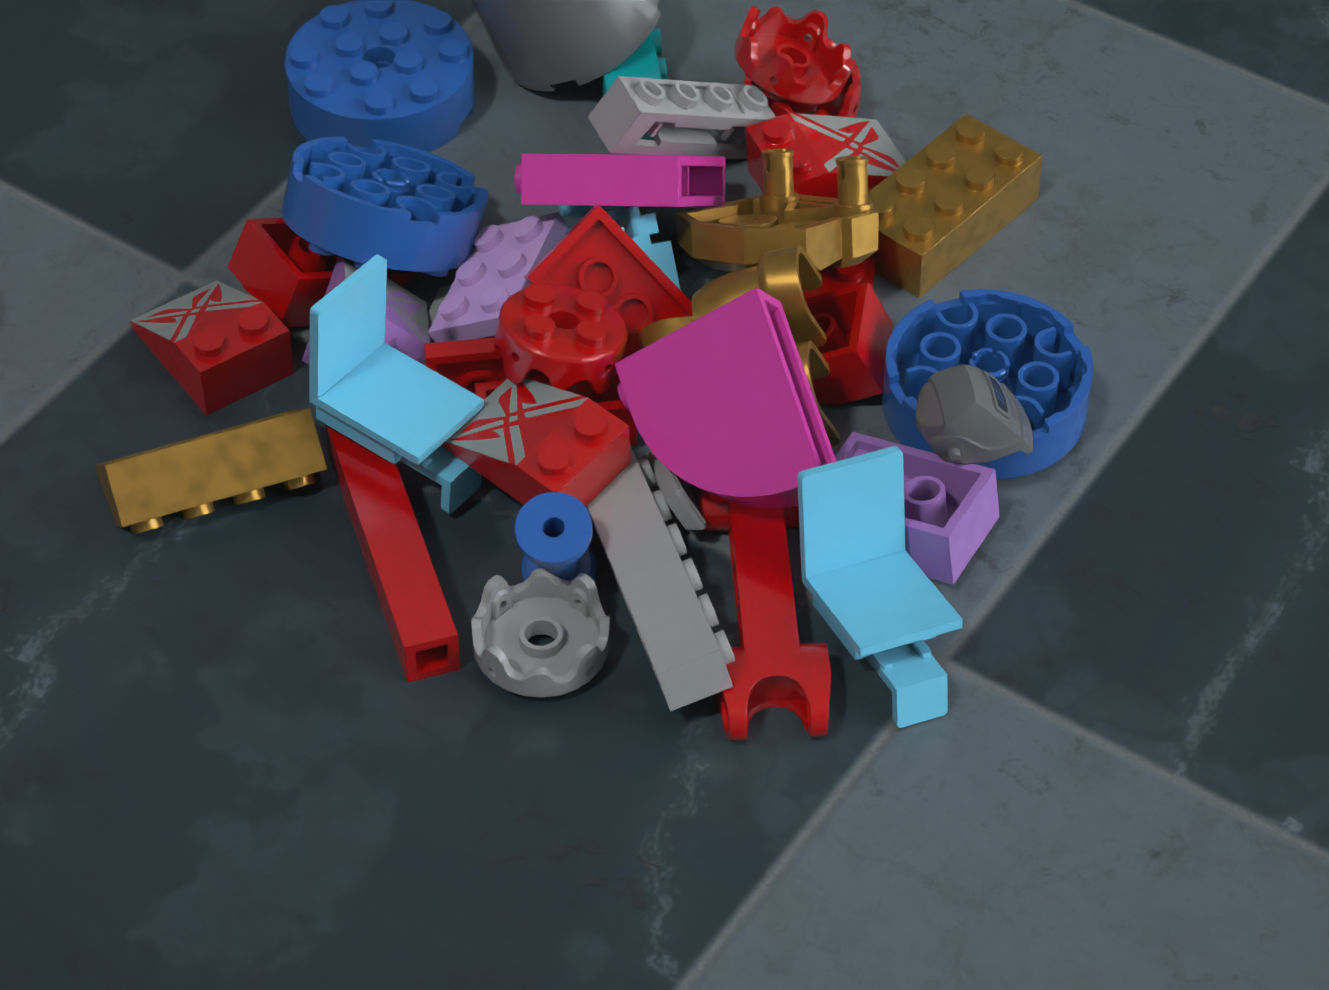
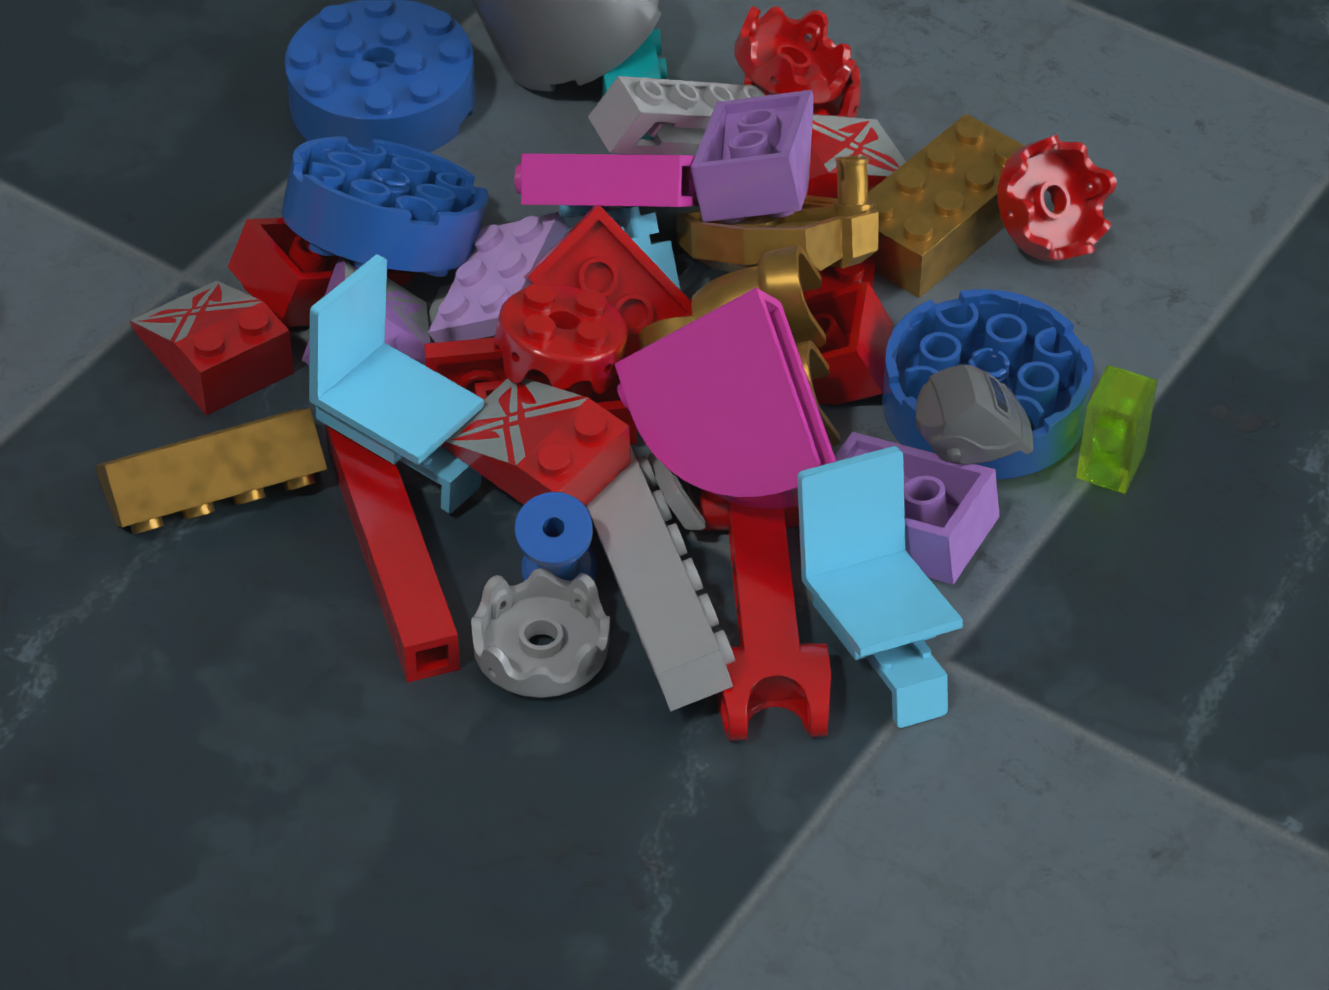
(755, 157): none -> medium lavender slope
(1075, 191): none -> red plate
(1116, 428): none -> clear neon green brick

